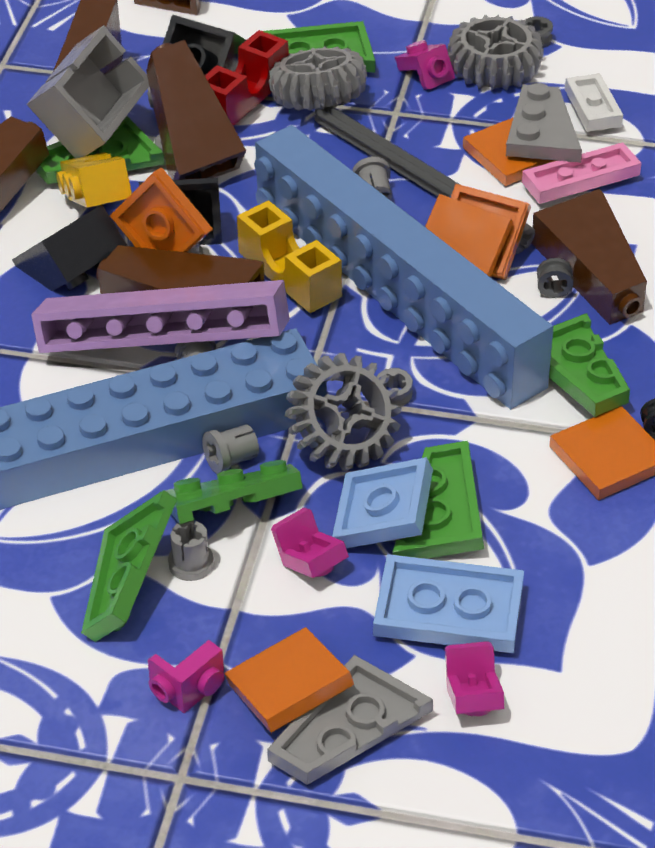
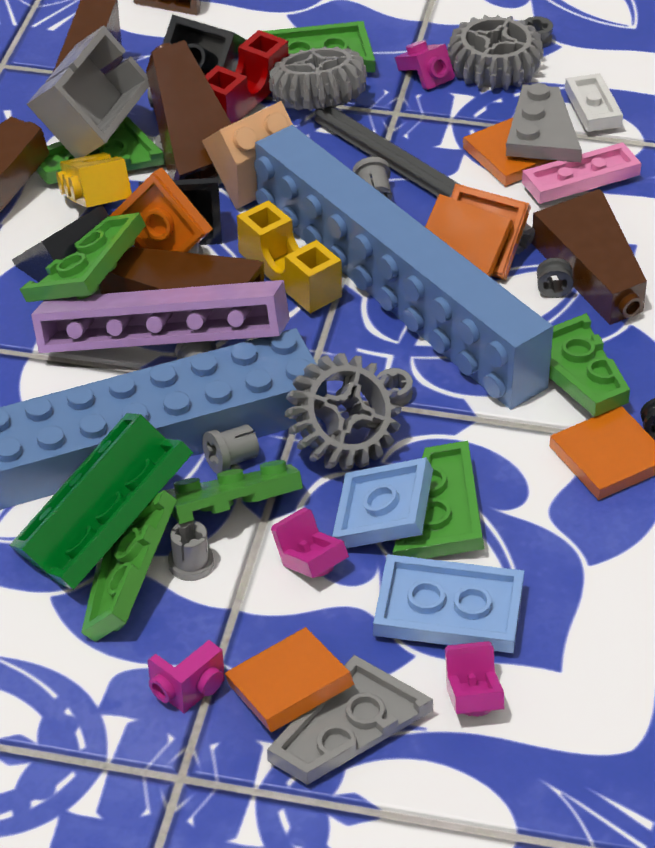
(95, 257): none -> bright green wing
(100, 500): none -> green slope
(234, 150): none -> light nougat slope

